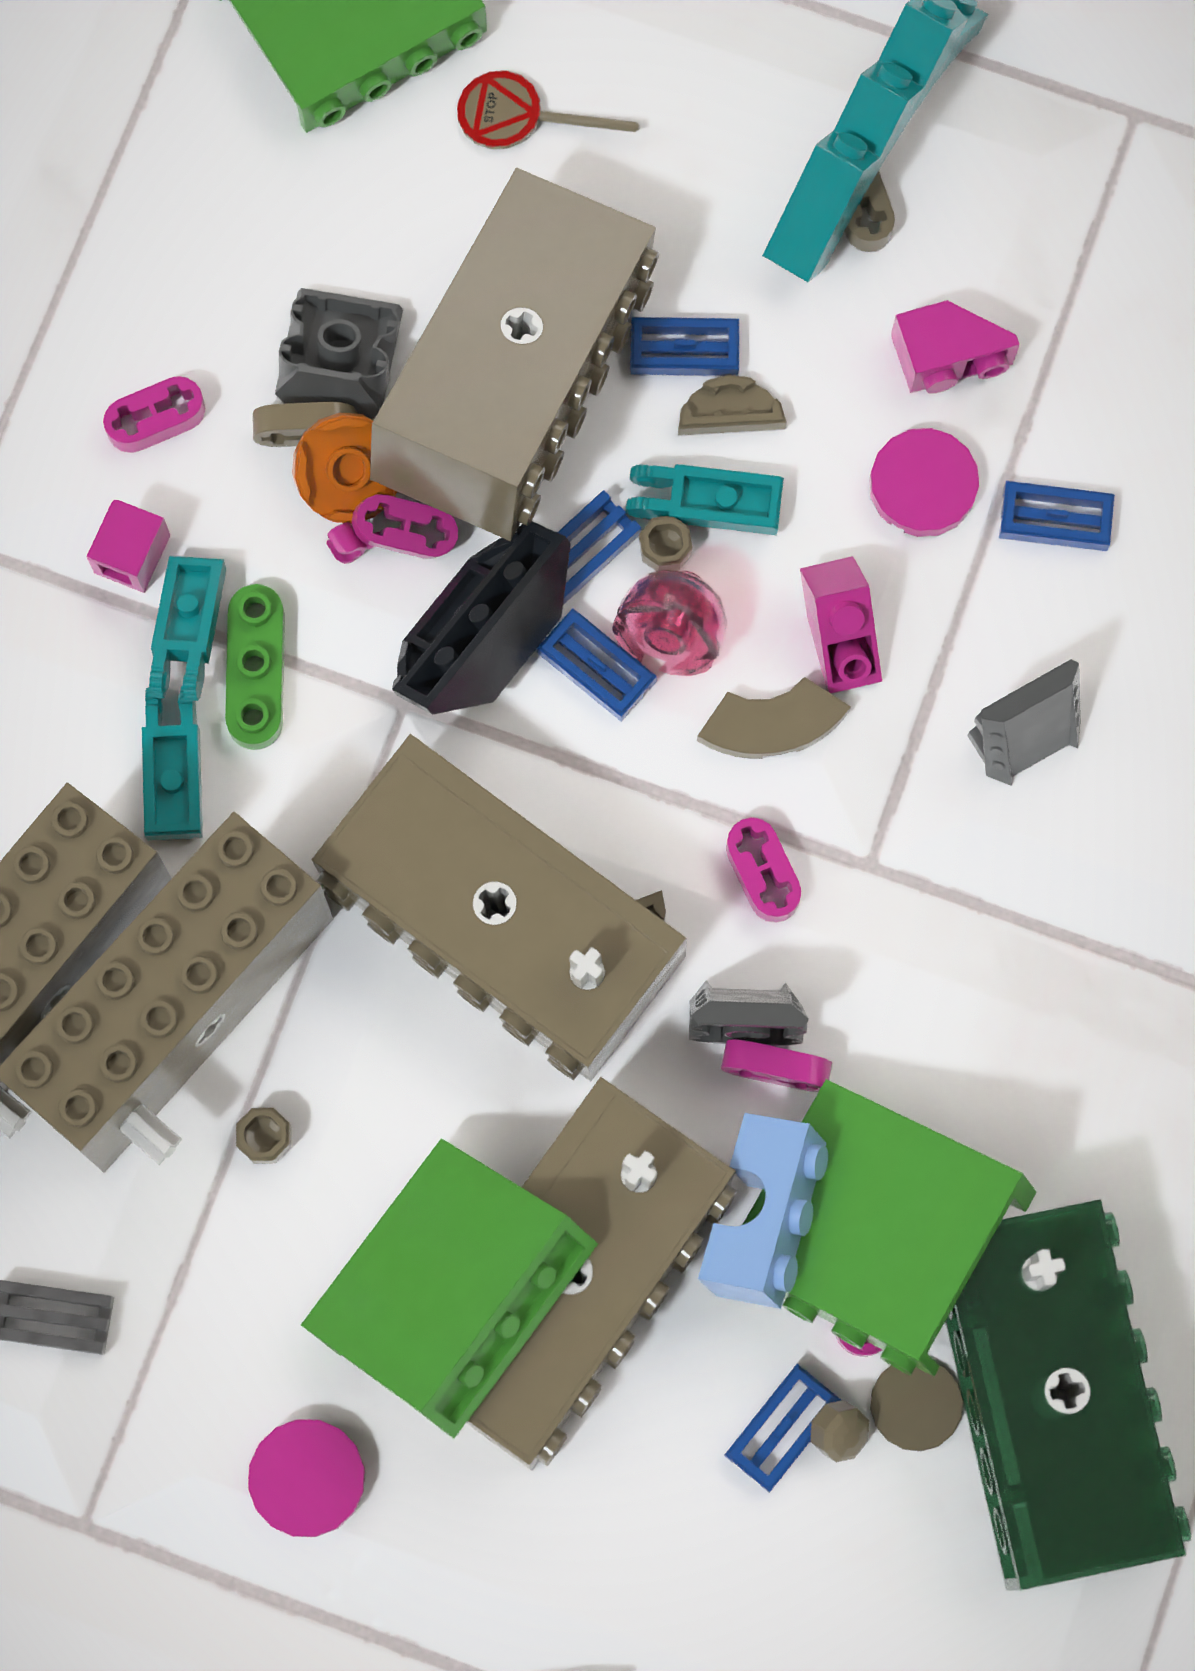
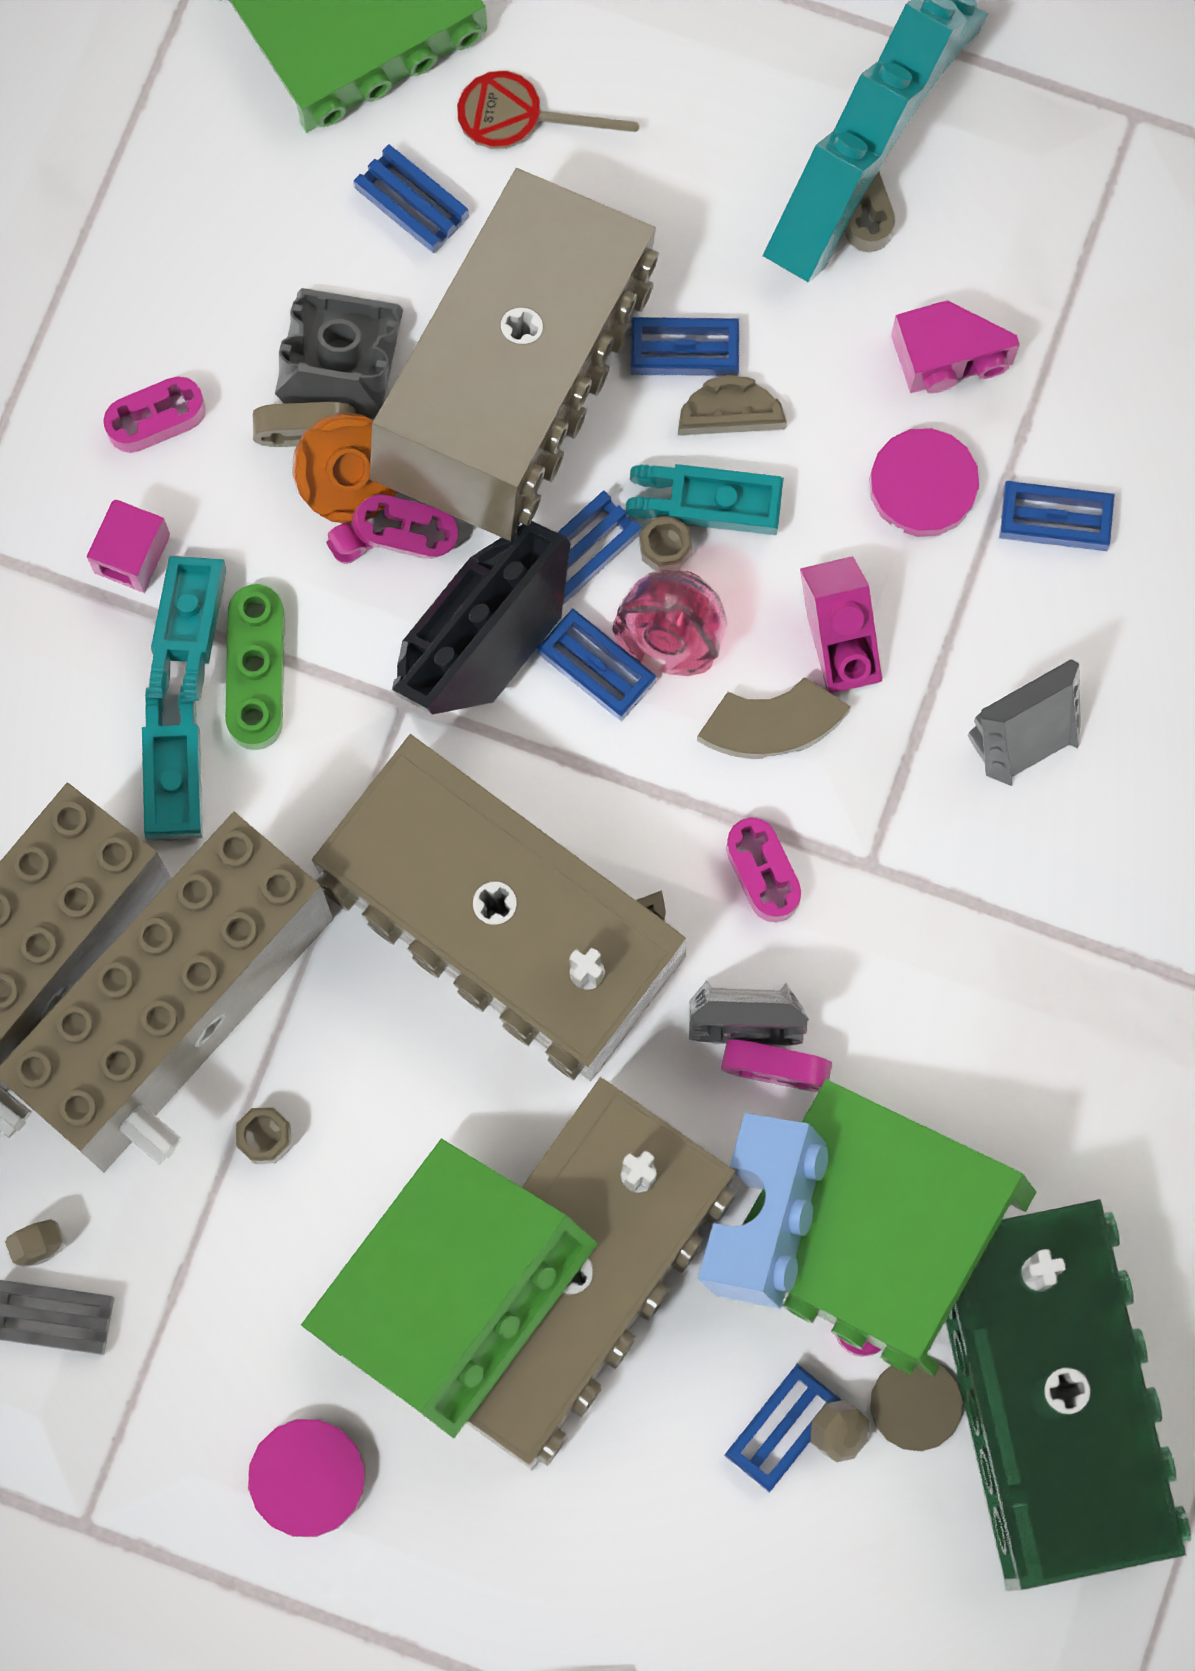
(35, 1243): none -> dark tan tile
(379, 170): none -> blue tile

